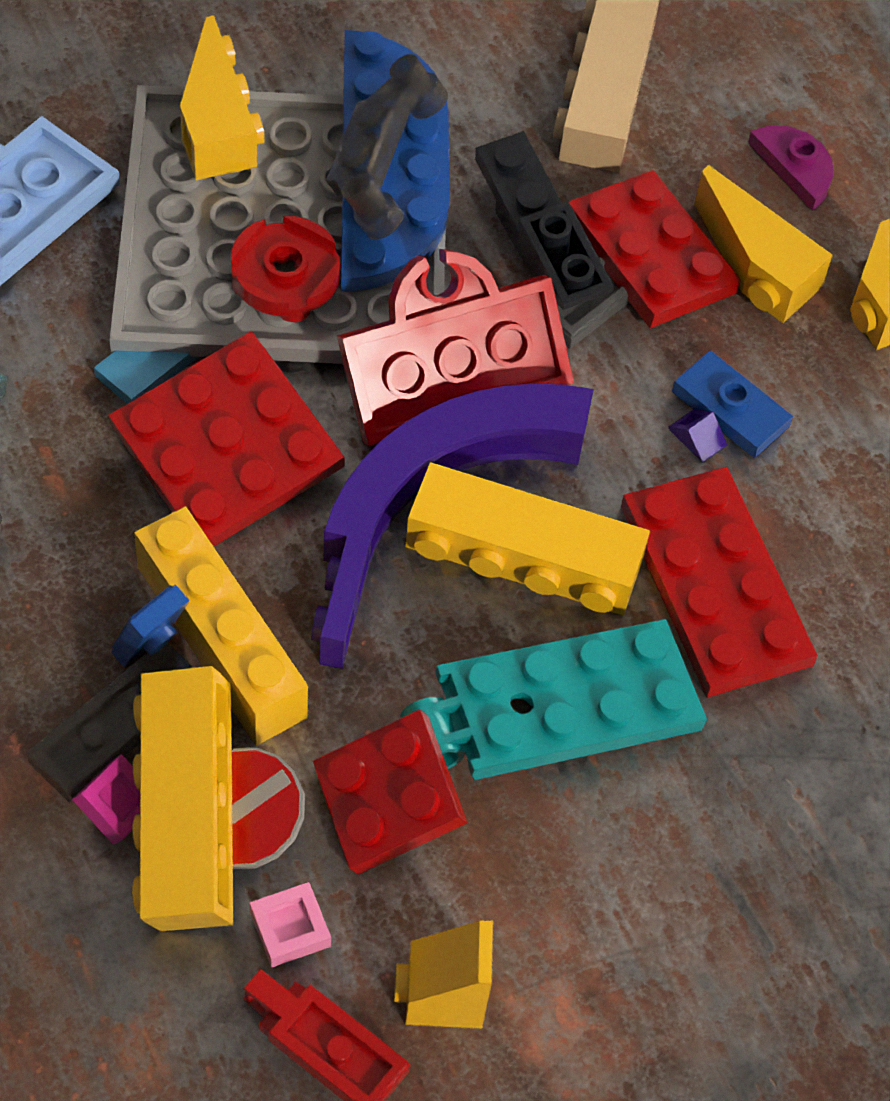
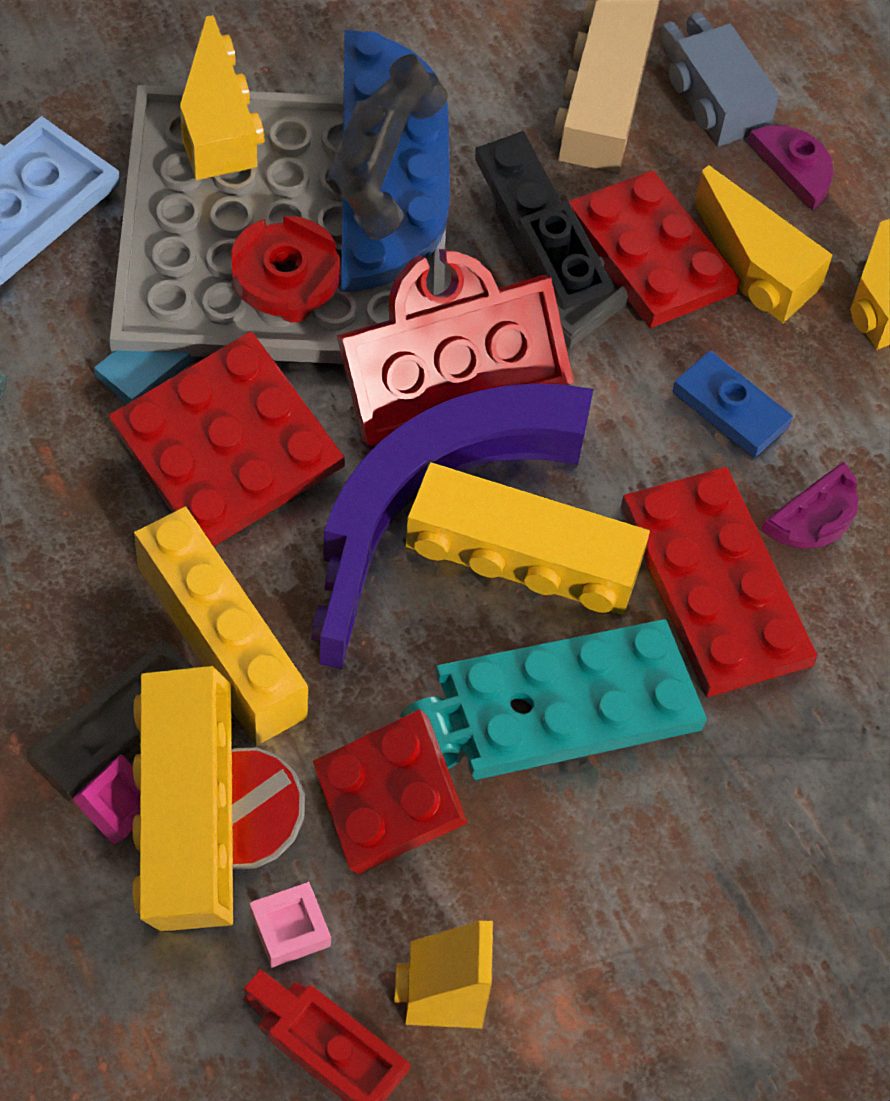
(150, 626): blue plate -> none
(699, 433): dark purple piece -> none
(719, 79): none -> sand blue hinge
(818, 513): none -> magenta plate

